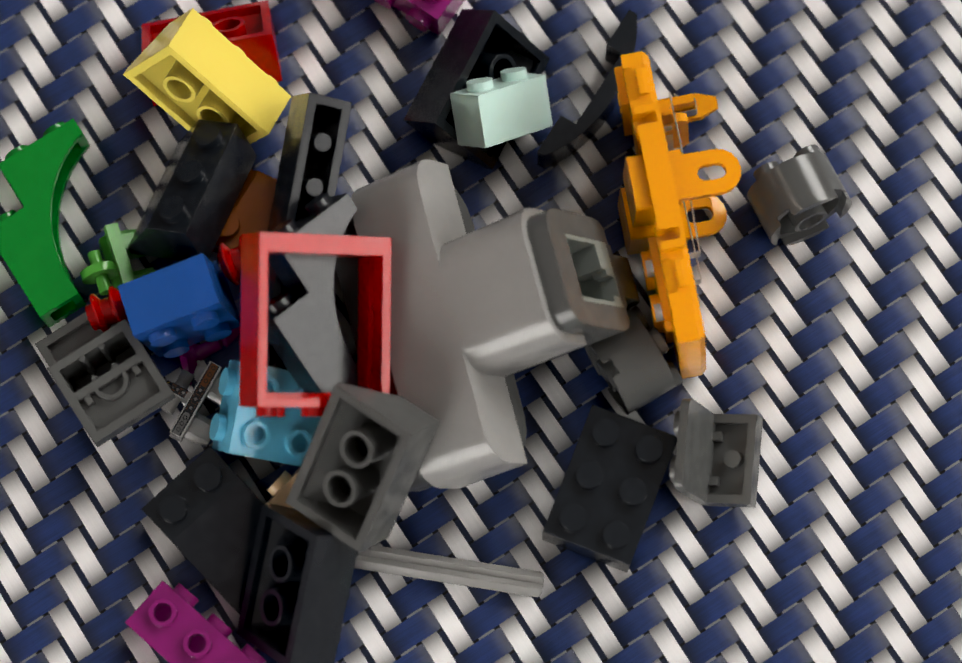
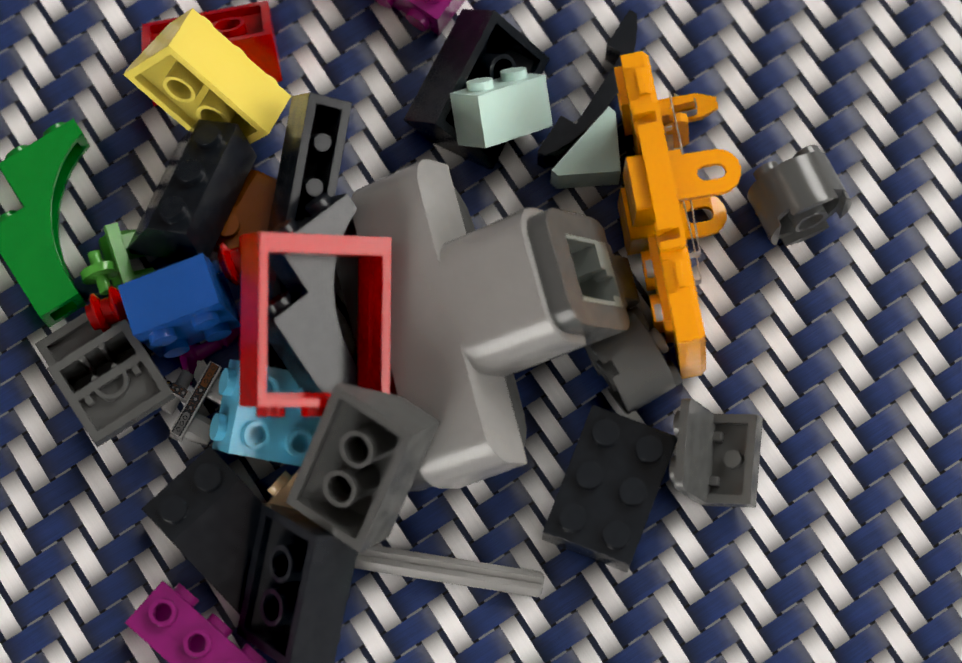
(593, 158): none -> light aqua slope

